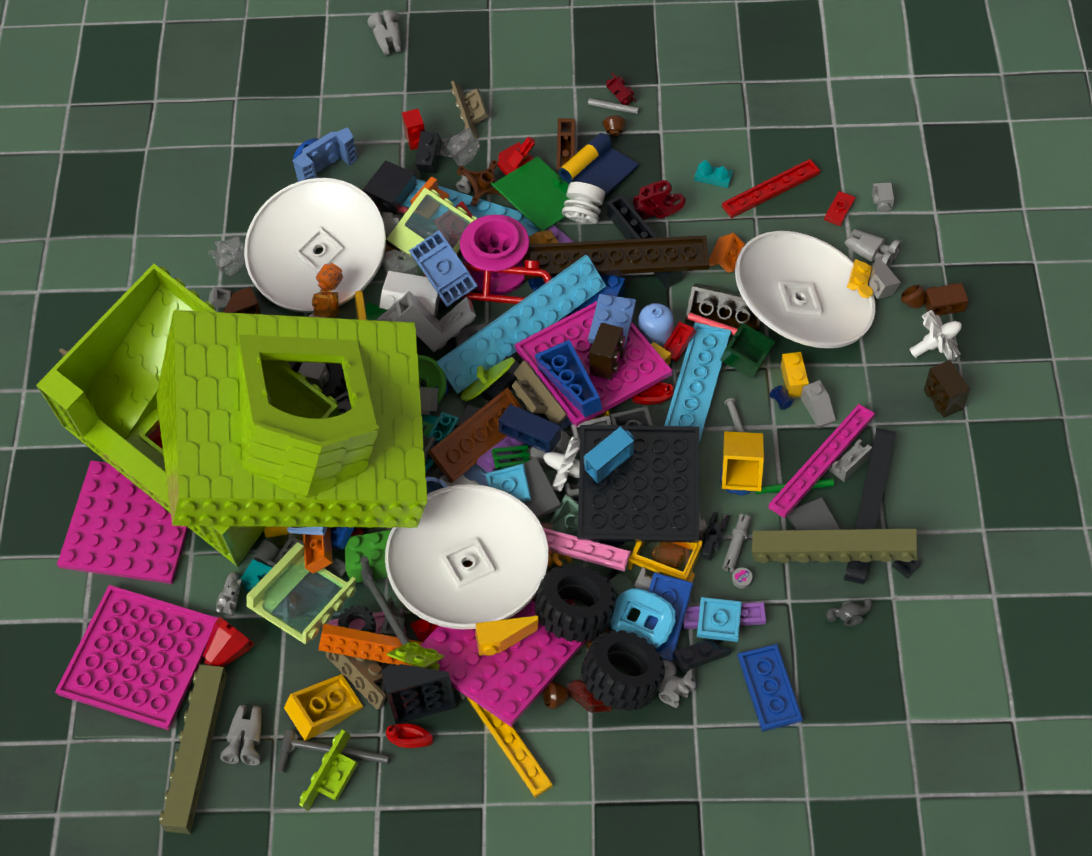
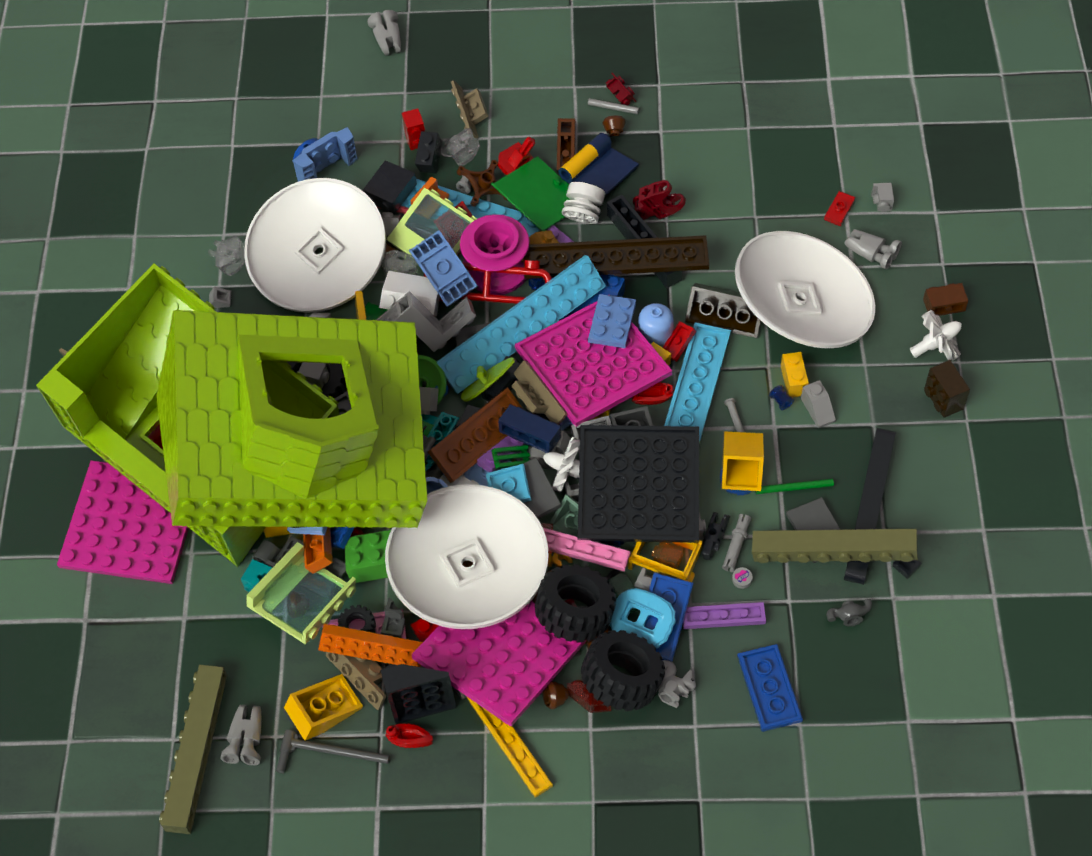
(137, 657): dark pink plate -> none
(225, 644): red cone -> none
(229, 596): light grey animal -> none
(243, 302): reddish brown slope -> none
(325, 303): clear orange brick -> none
(329, 276): orange head -> none
(332, 774): lime bracket -> none
(368, 581): dark grey bar -> none
(417, 656): lime hinge -> none
(499, 635): yellow slope -> none
(570, 377): blue wedge -> none
(607, 351): dark brown brick -> none
(609, 454): dark azure window -> none
(699, 654): black hinge -> none
(702, 320): coral bar -> none
(713, 175): teal tile -> none
(719, 619): medium azure tile -> none
(726, 252): orange panel -> none
(747, 350): dark green piece -> none
(770, 188): red tile -> none
(821, 461): dark pink plate -> none
(851, 461): light grey hinge -> none
(859, 278): yellow hinge -> none
(882, 280): light grey slope -> none
(913, 296): reddish brown cone -> none

